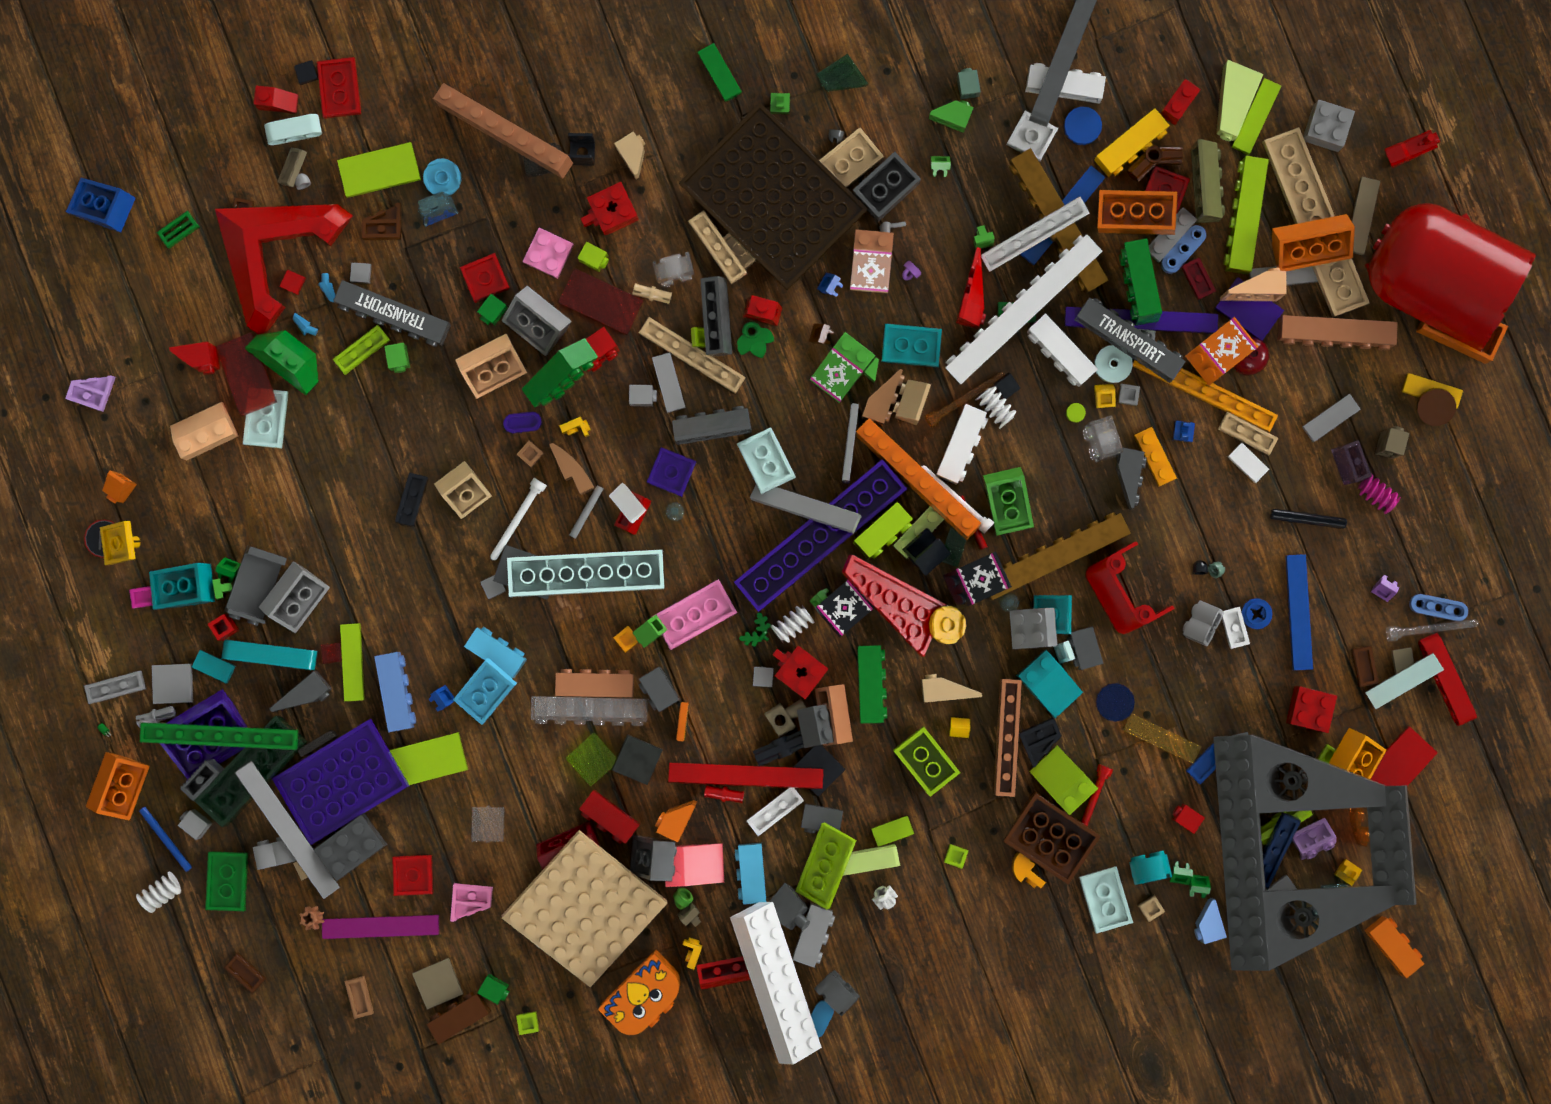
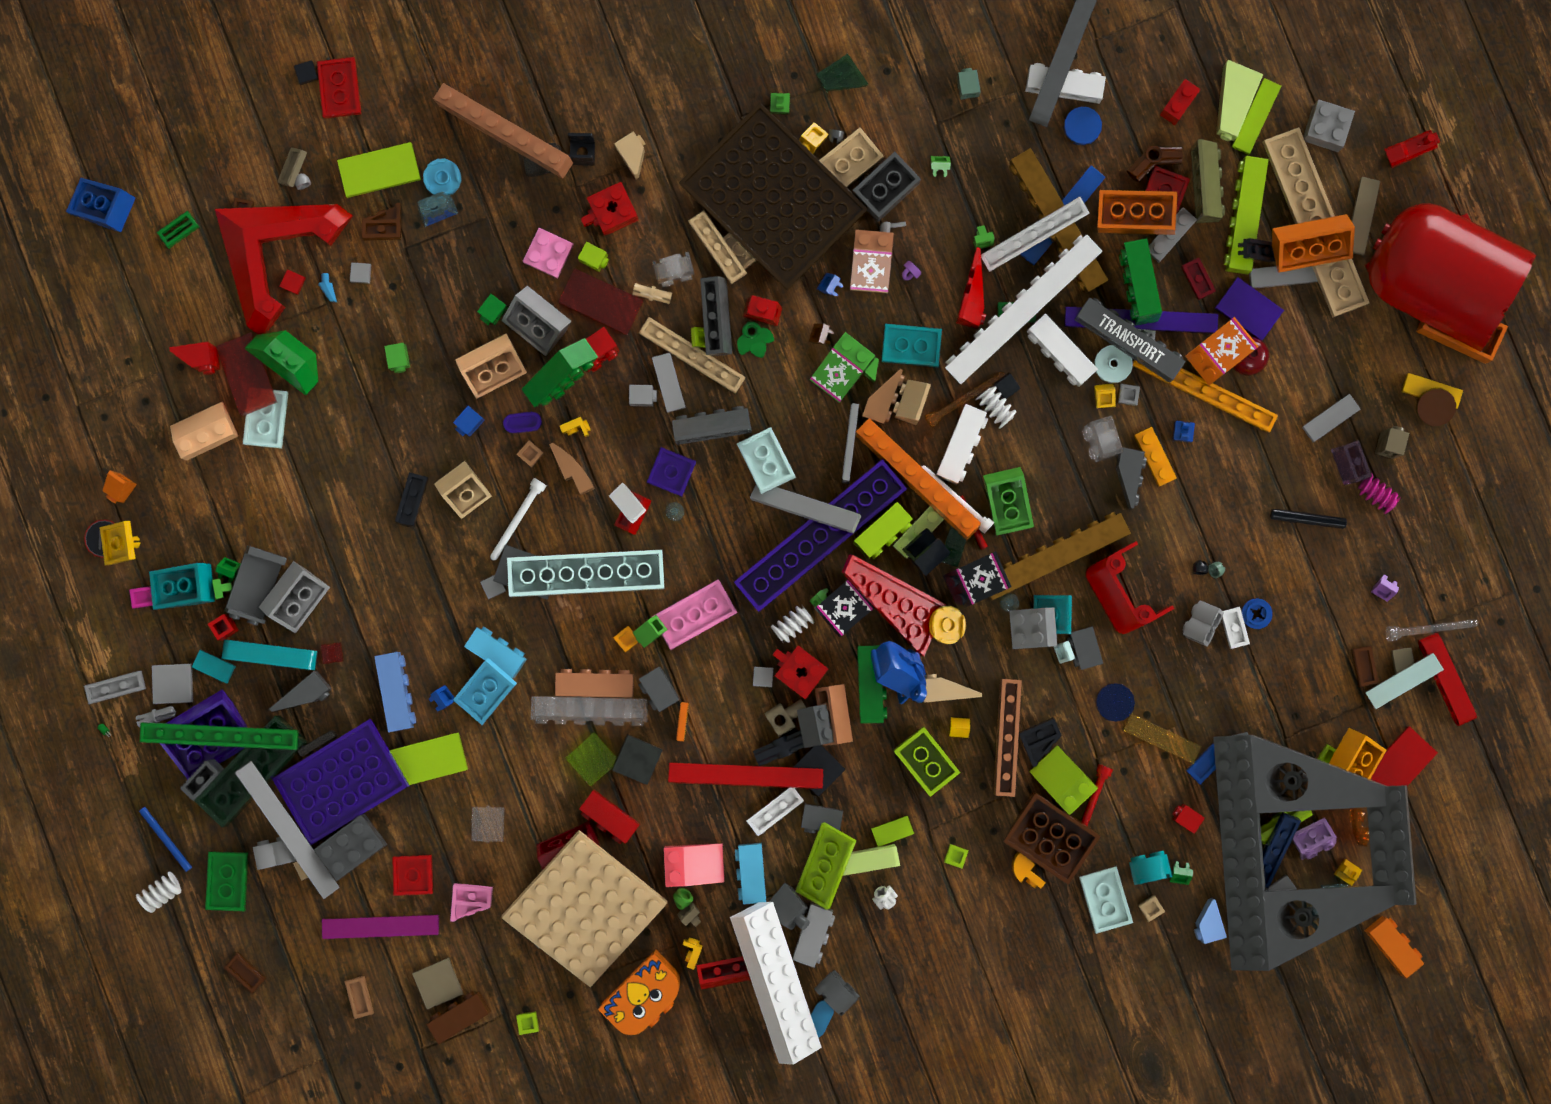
(91, 392): lavender wing -> none
(117, 786): orange slope -> none
(194, 824): light grey brick -> none
(275, 100): red slope -> none
(293, 129): light aqua beam -> none
(304, 325): dark azure bar -> none
(311, 918): nougat gear -> none
(352, 662): lime tile -> none
(361, 349): lime tile -> none
(392, 313): dark grey brick -> none
(468, 421): none -> blue brick
(484, 277): red tile -> none
(494, 989): green brick -> none
(586, 511): light grey bar -> none
(652, 858): dark grey slope -> none
(675, 820): orange slope -> none
(719, 72): green tile -> none
(724, 794): red pin -> none
(755, 638): green animal -> none
(813, 137): none -> yellow bracket
(900, 671): none -> blue piece
(953, 115): bright green slope -> none
(1031, 135): white tile -> none
(1049, 683): teal slope -> none
(1075, 412): lime tile -> none
(1131, 143): yellow brick -> none
(1179, 256): medium blue plate -> none
(1199, 884): green tile -> none
(1248, 433): tan tile -> none
(1248, 462): white tile -> none
(1257, 250): none -> black hinge
(1263, 287): light nougat slope -> none
(1299, 612): blue tile -> none
(1311, 709): red brick -> none
(1337, 331): nougat brick -> none
(1446, 607): medium blue plate -> none

